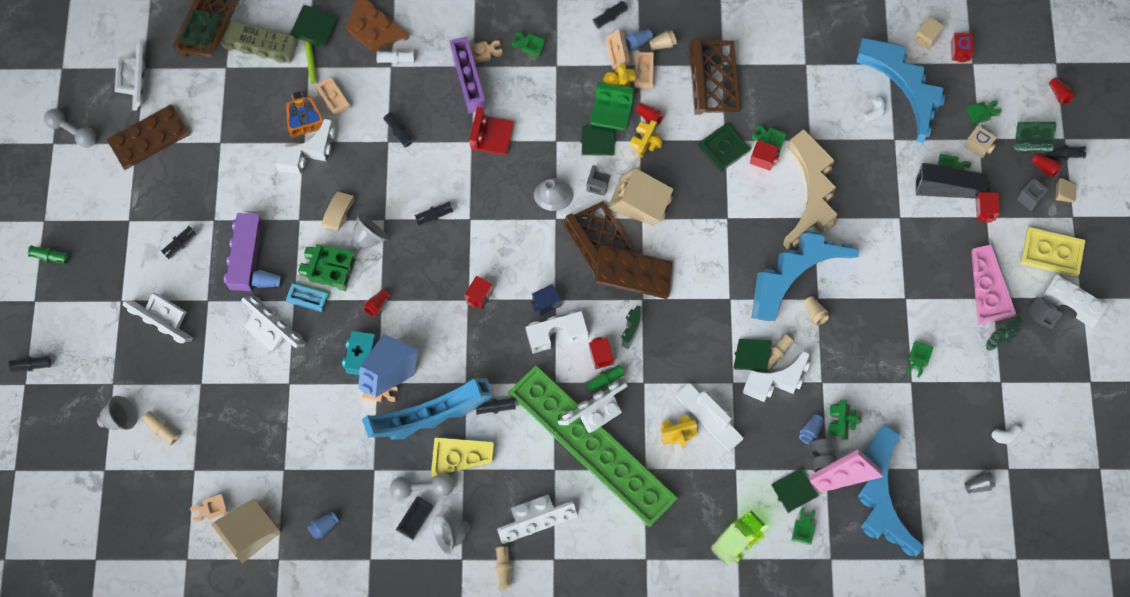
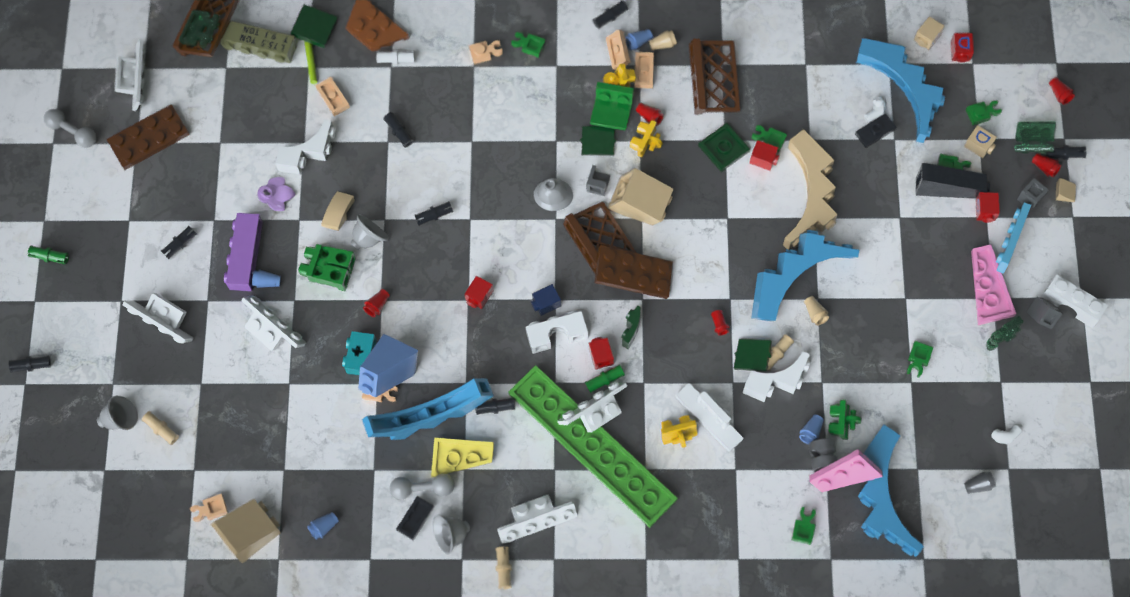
(278, 193): none -> lavender plate
(302, 115): torso -> none
(321, 302): medium azure tile -> none
(467, 74): medium lavender brick -> none
(490, 133): red bracket -> none
(721, 327): none -> red pin
(739, 537): clear neon green brick -> none
(794, 490): dark green piece -> none
(875, 130): none -> black plate
(1010, 243): none -> medium azure plate
(1053, 252): light yellow plate -> none

